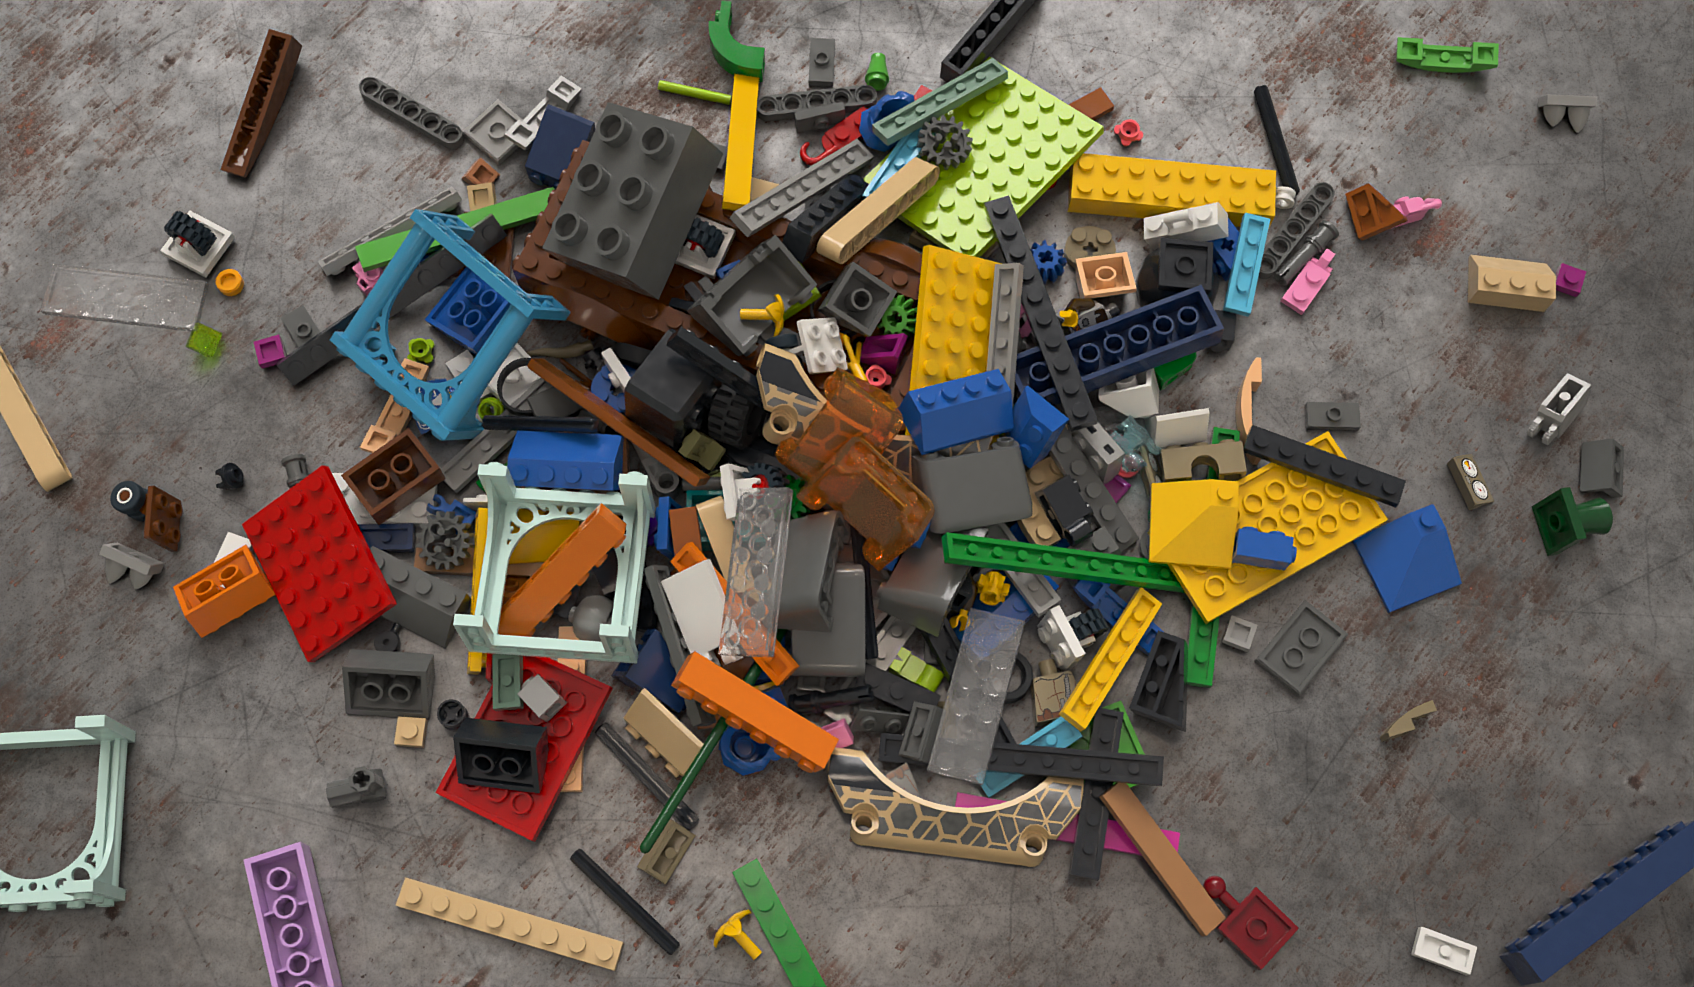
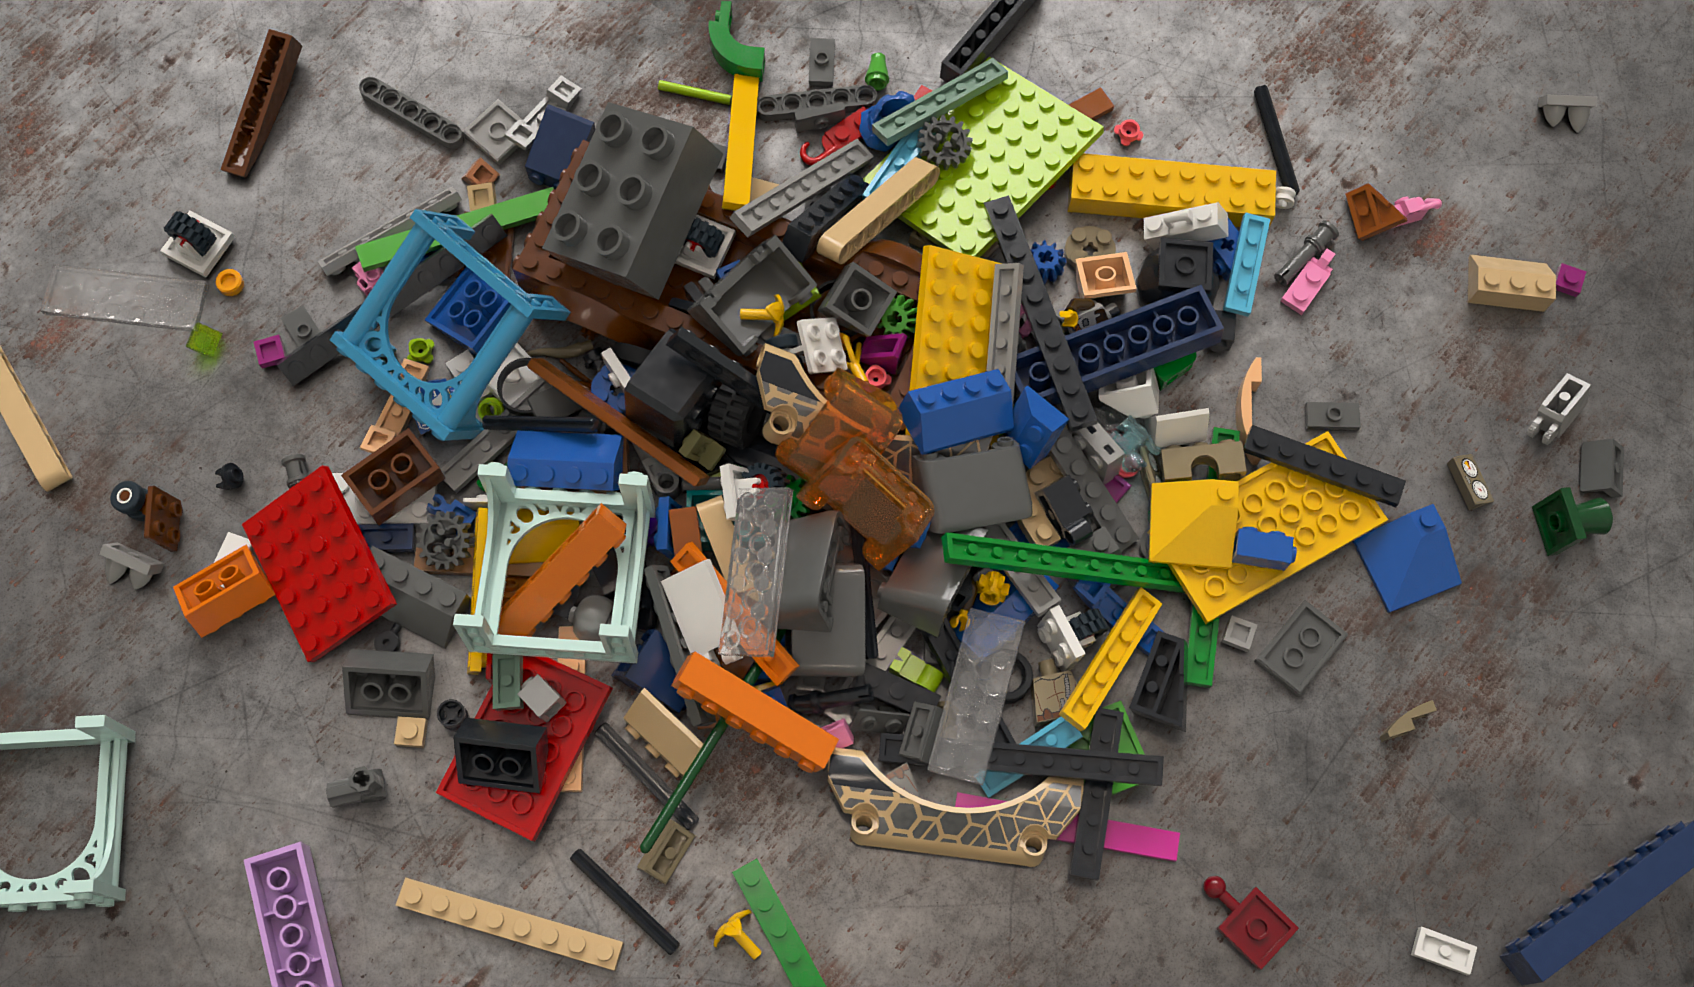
(744, 753): blue piece -> none
(1162, 858): medium nougat tile -> none
(1303, 223): dark grey beam -> none
(1447, 58): bright green slope -> none

